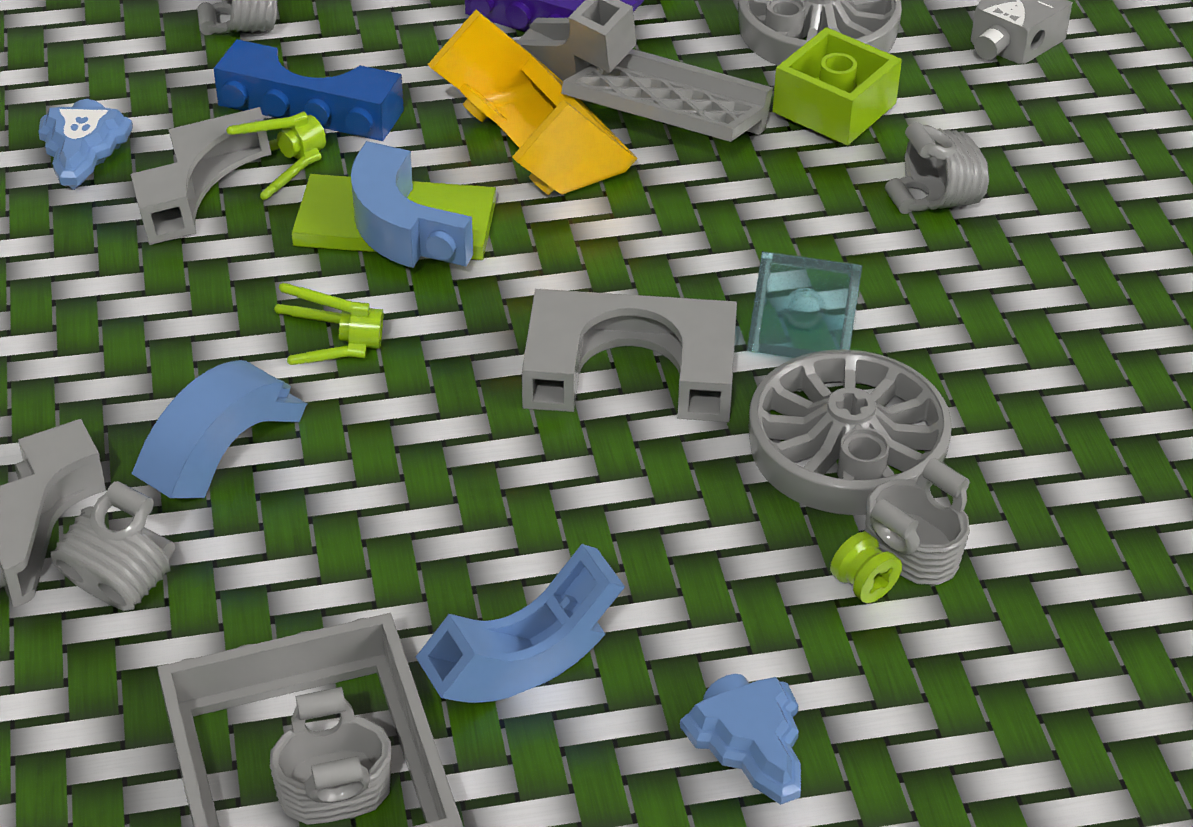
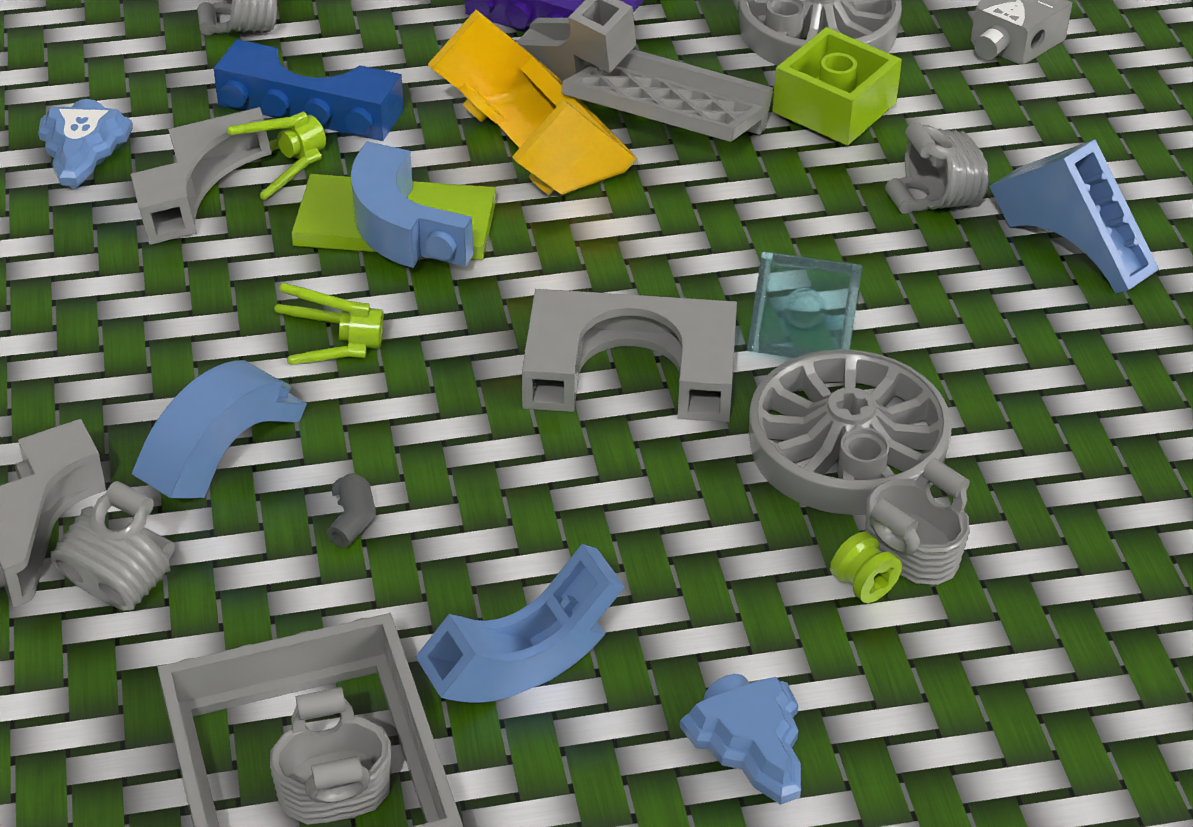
(358, 509): none -> dark grey arm
(1083, 203): none -> medium blue arch

